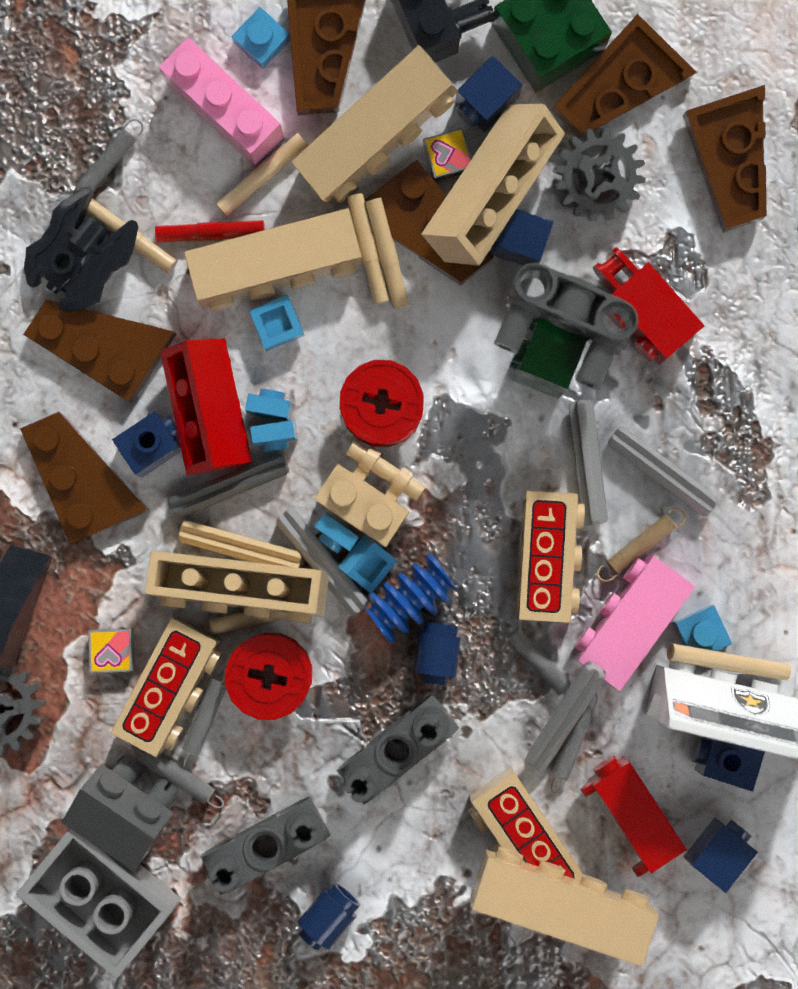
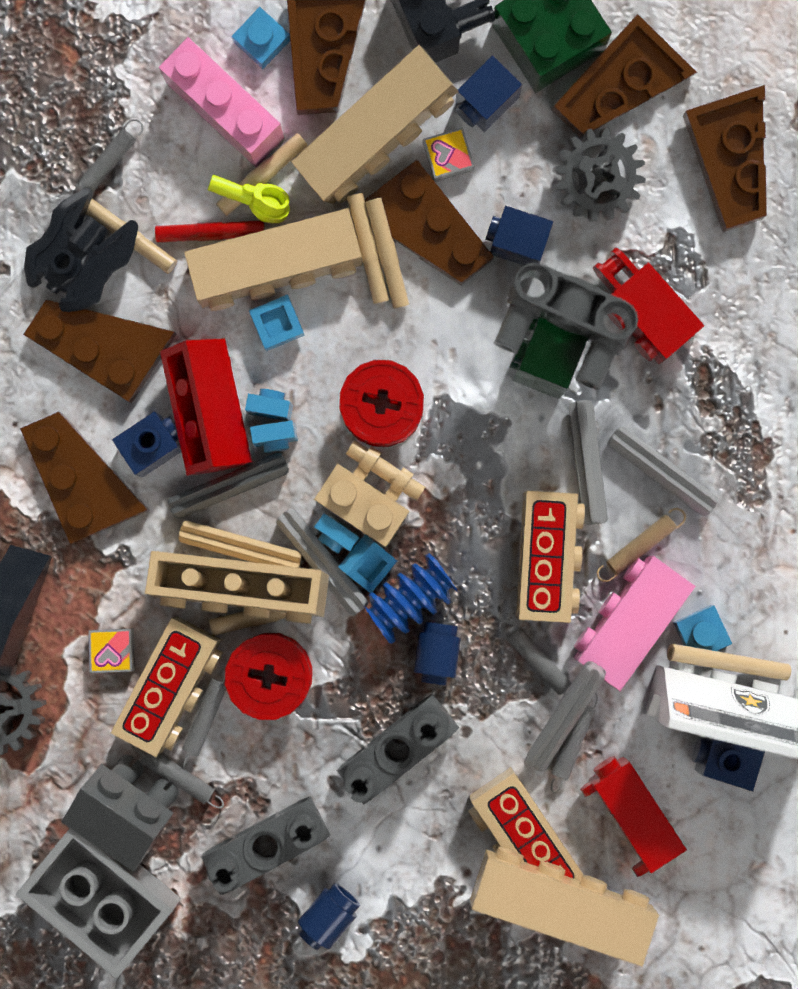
(266, 201): none -> neon yellow plate
(493, 184): tan brick -> none
(721, 853): dark blue brick -> none

